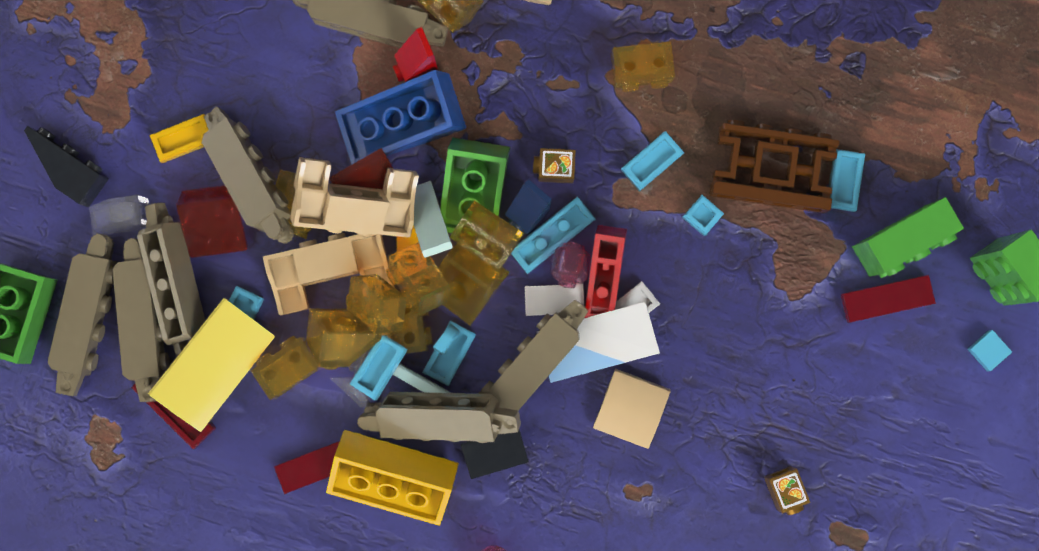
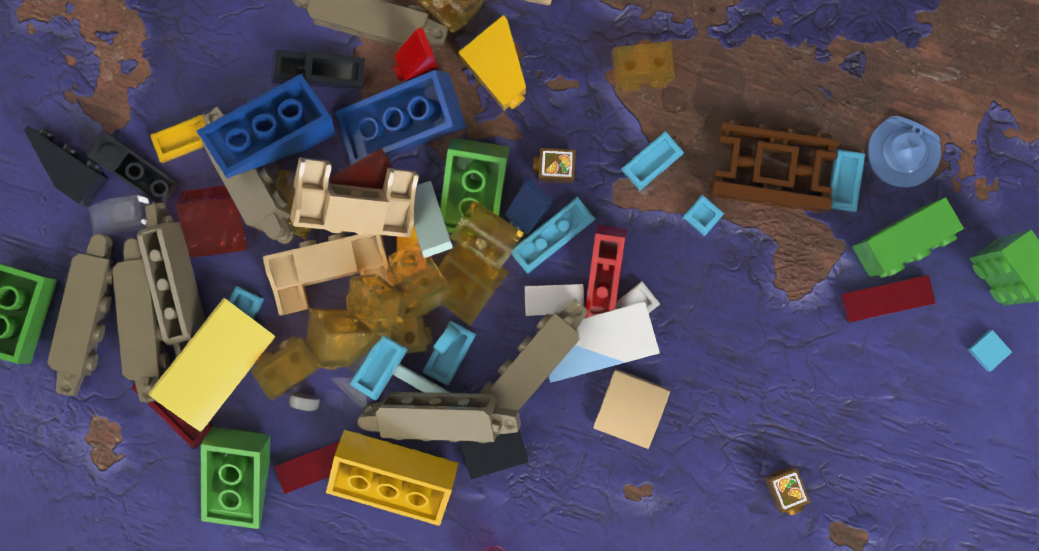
(131, 167): none -> black slope
(234, 477): none -> bright green slope
(268, 128): none -> blue slope
(304, 401): none -> light grey tile
(318, 69): none -> black slope
(496, 64): none -> yellow slope
(570, 265): clear pink head -> none
(903, 152): none -> medium blue hat

